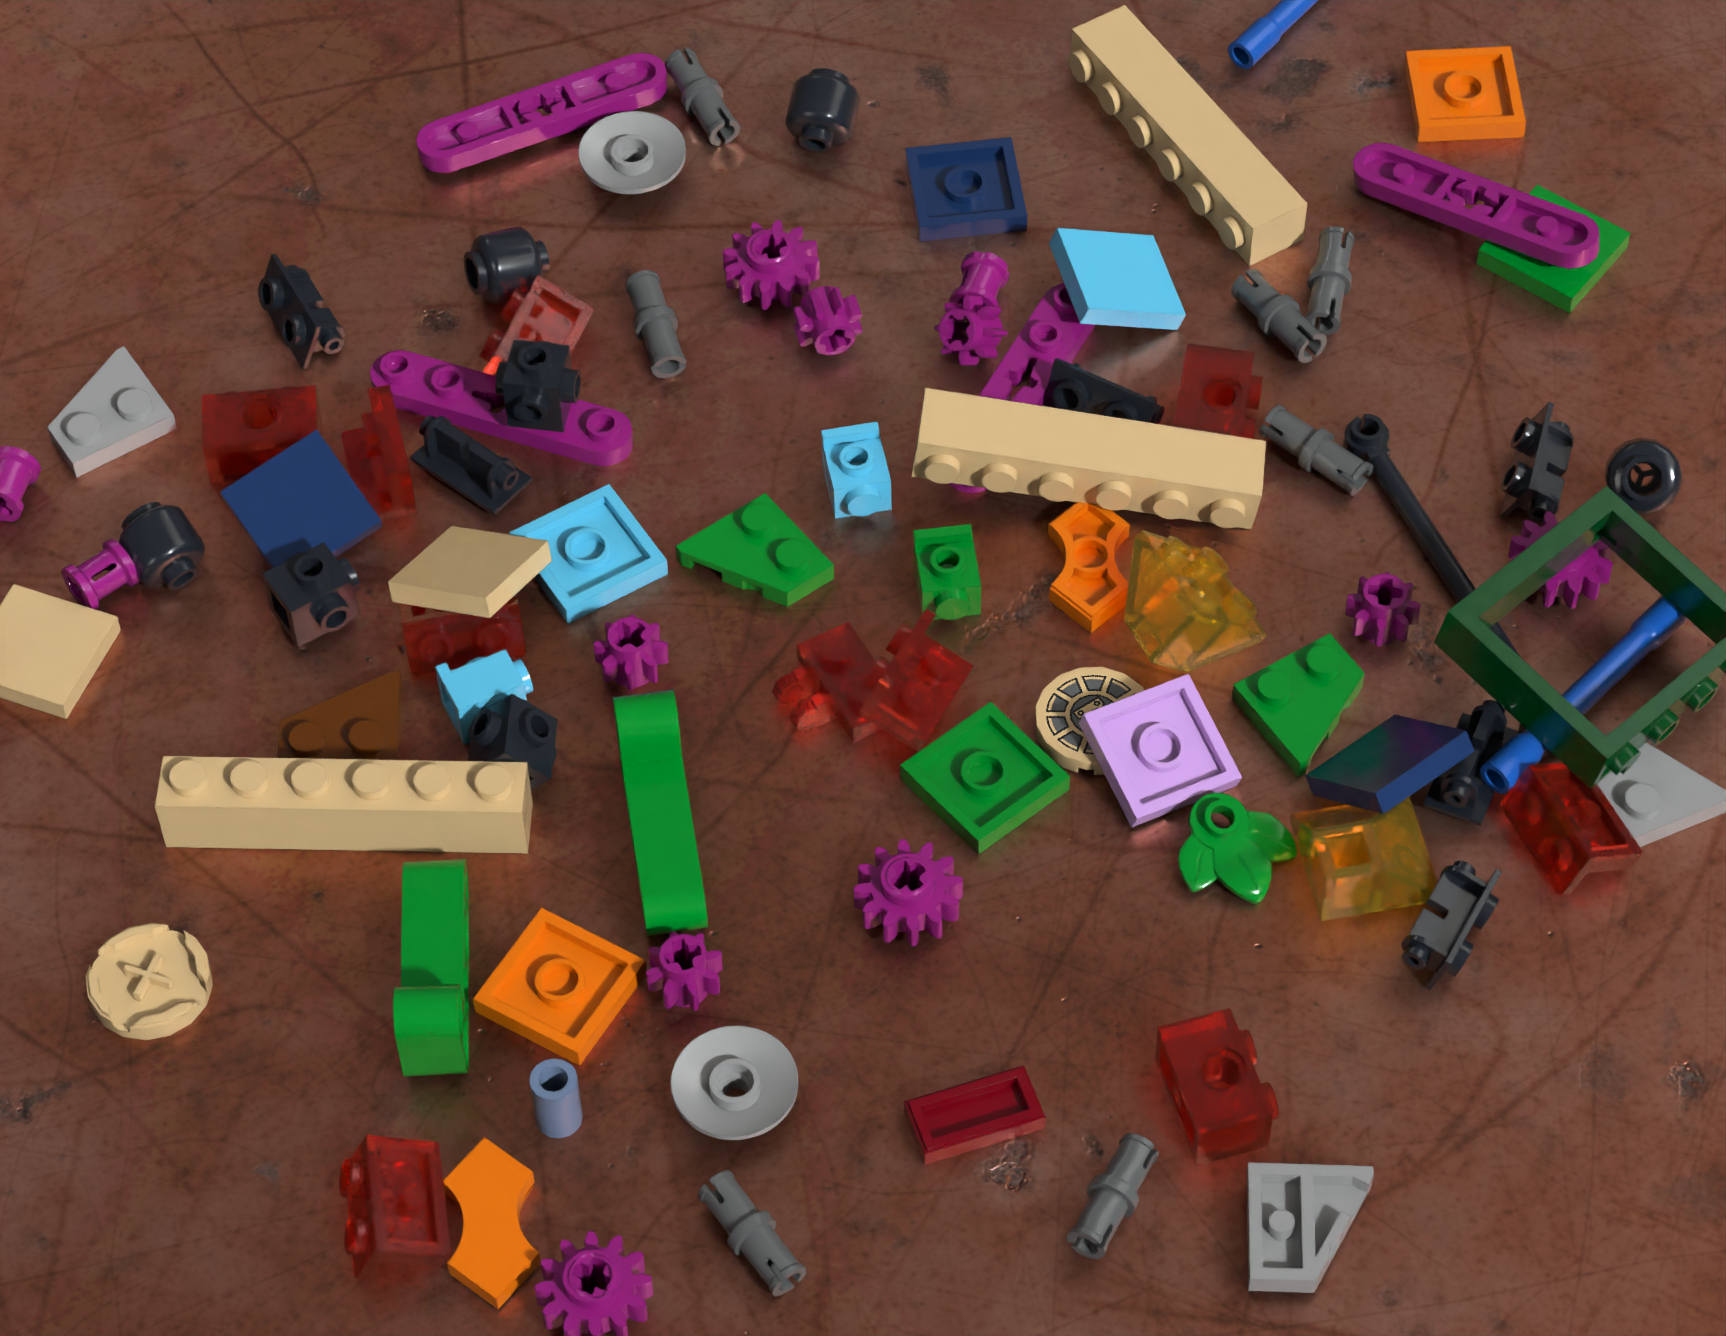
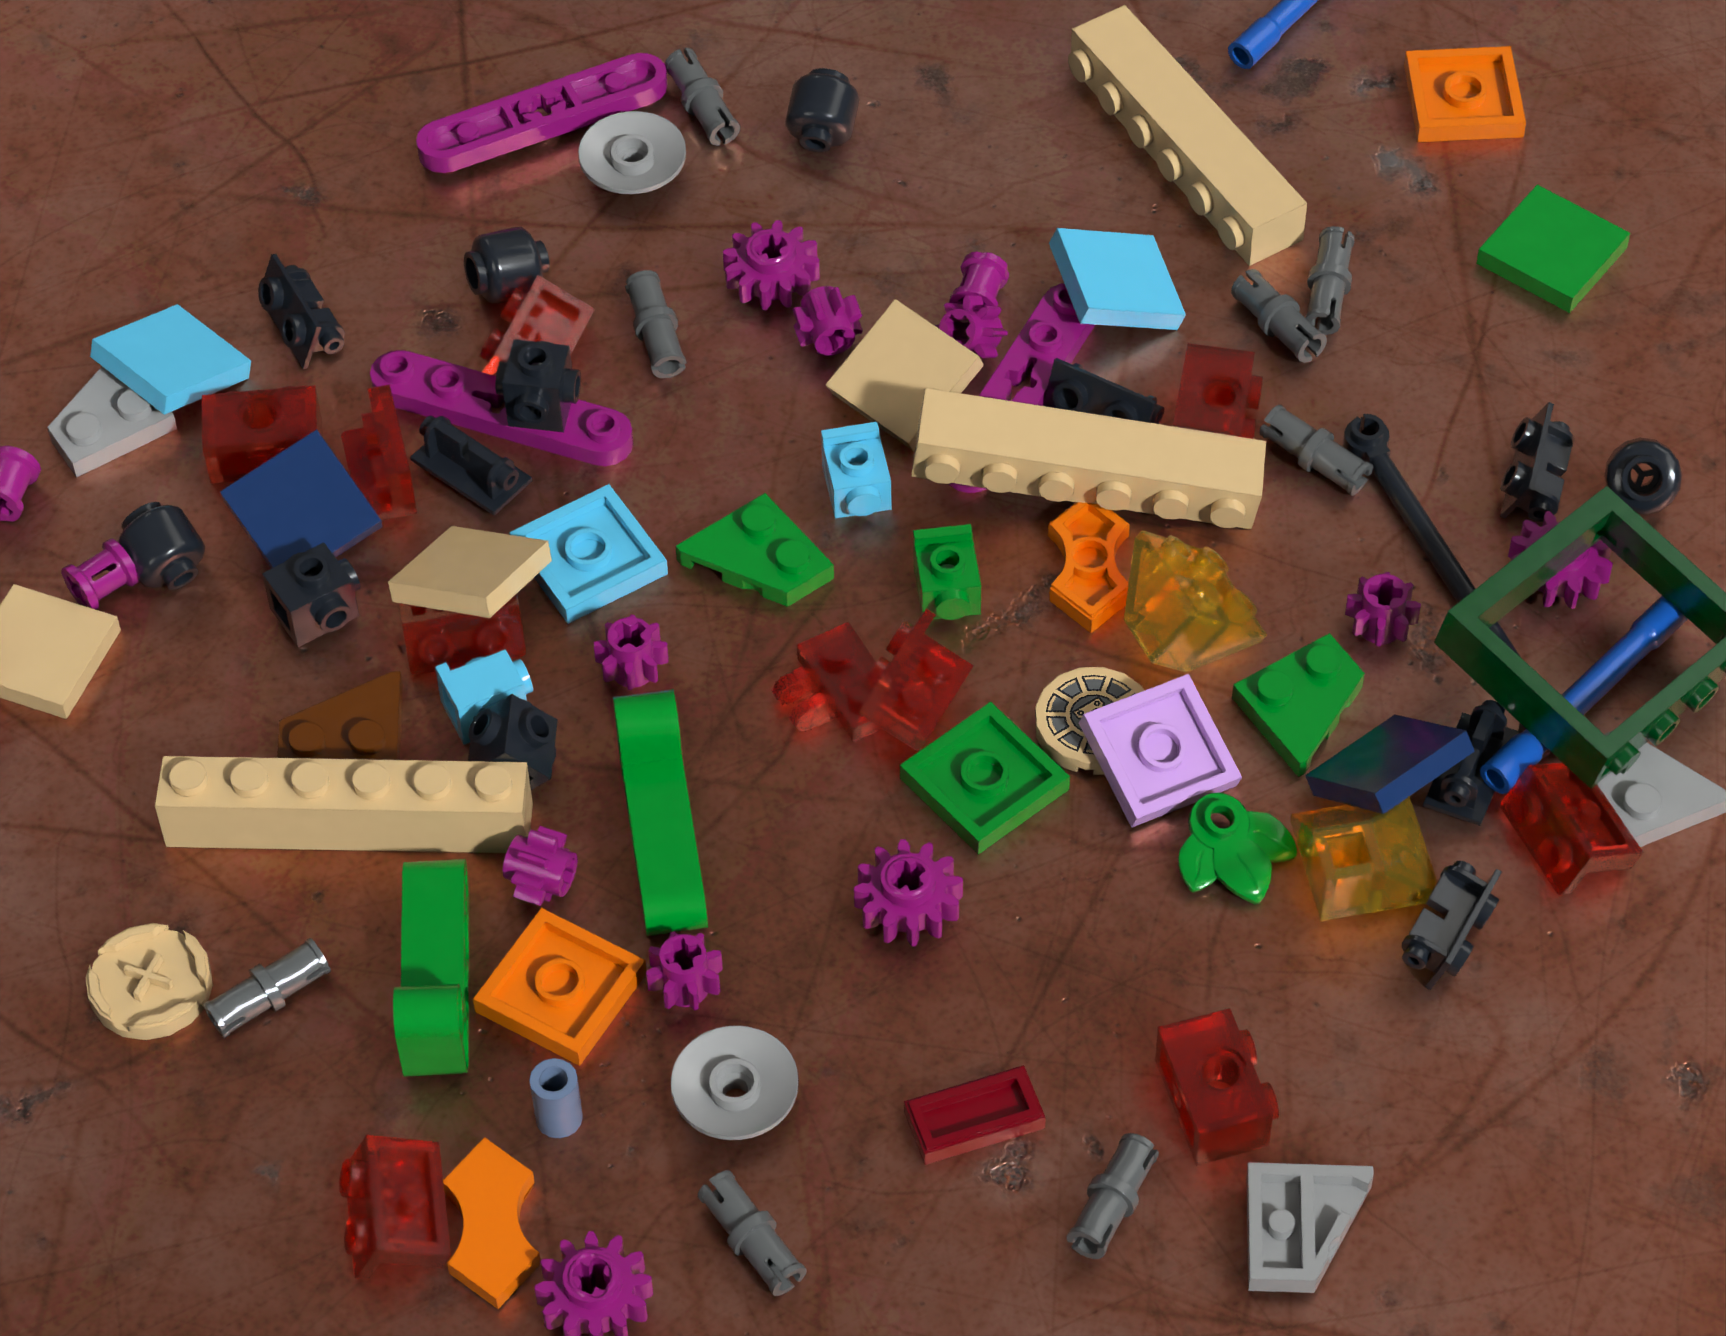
(170, 359): none -> medium azure tile
(267, 987): none -> dark grey pin
(540, 865): none -> magenta gear
(894, 366): none -> tan tile
(965, 189): dark blue tile -> none
(1505, 218): magenta piece -> none

